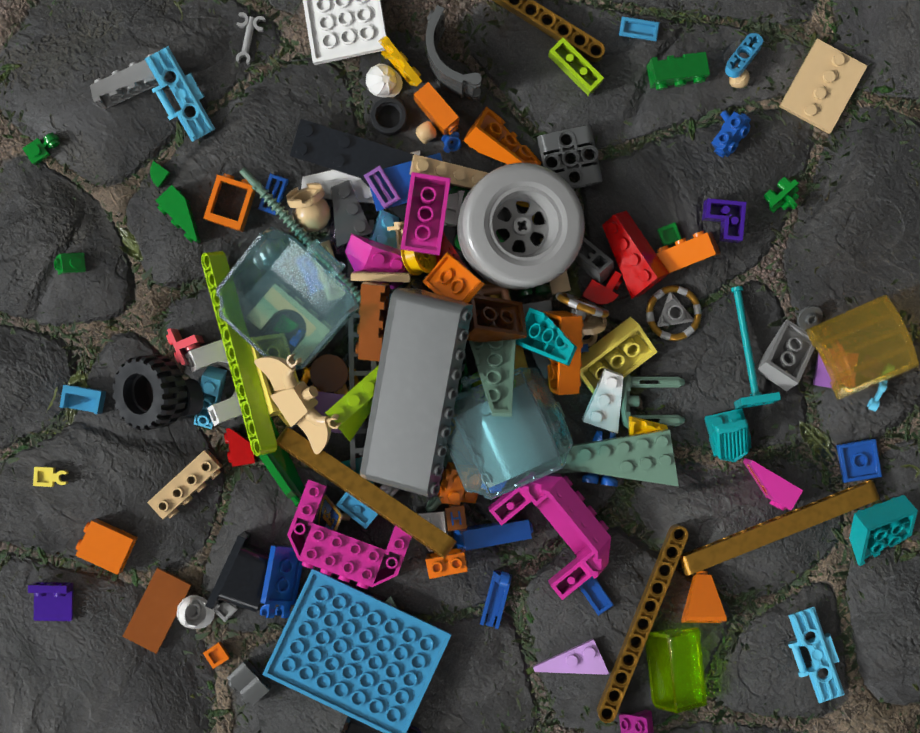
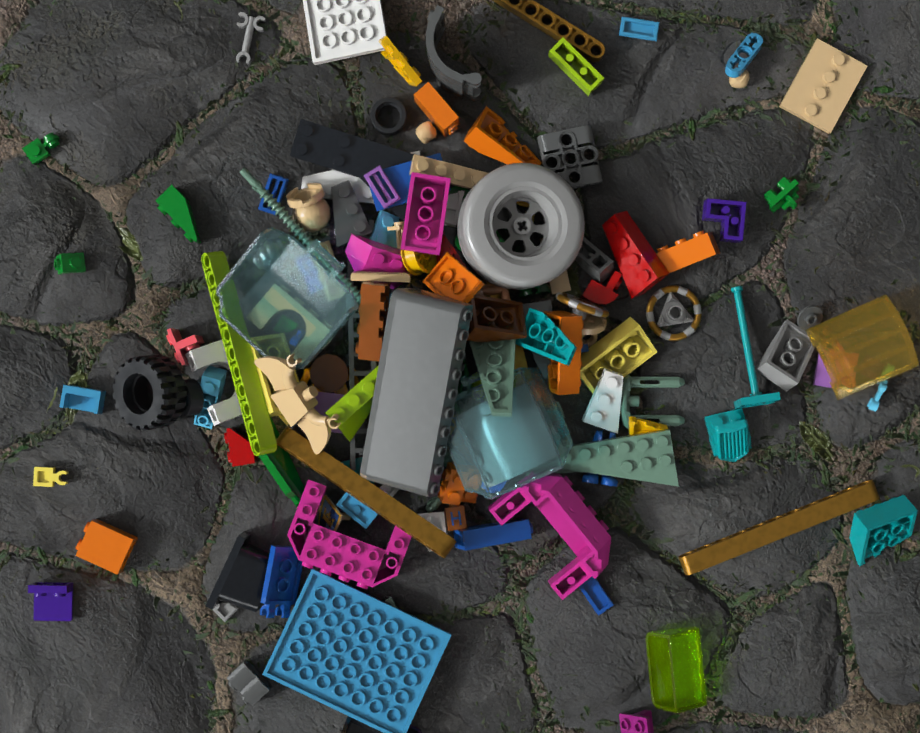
(124, 84): light grey wedge -> none
(157, 610): dark orange tile -> none
(158, 174): green tile -> none
(184, 90): medium azure piece -> none
(187, 482): tan brick -> none
(193, 612): white piece -> none
(216, 655): orange plate -> none
(237, 225): orange window -> none
(383, 81): white piece -> none
(453, 563): orange window -> none
(456, 145): blue plate -> none
(496, 598): blue hinge -> none
(579, 660): lavender wing -> none
(641, 632): pearl gold beam -> none
(669, 234): green tile -> none
(678, 70): green wedge -> none
(703, 601): orange slope -> none
(732, 132): blue brick -> none
(778, 490): dark pink slope -> none
(821, 652): medium azure piece -> none
(859, 460): blue tile -> none

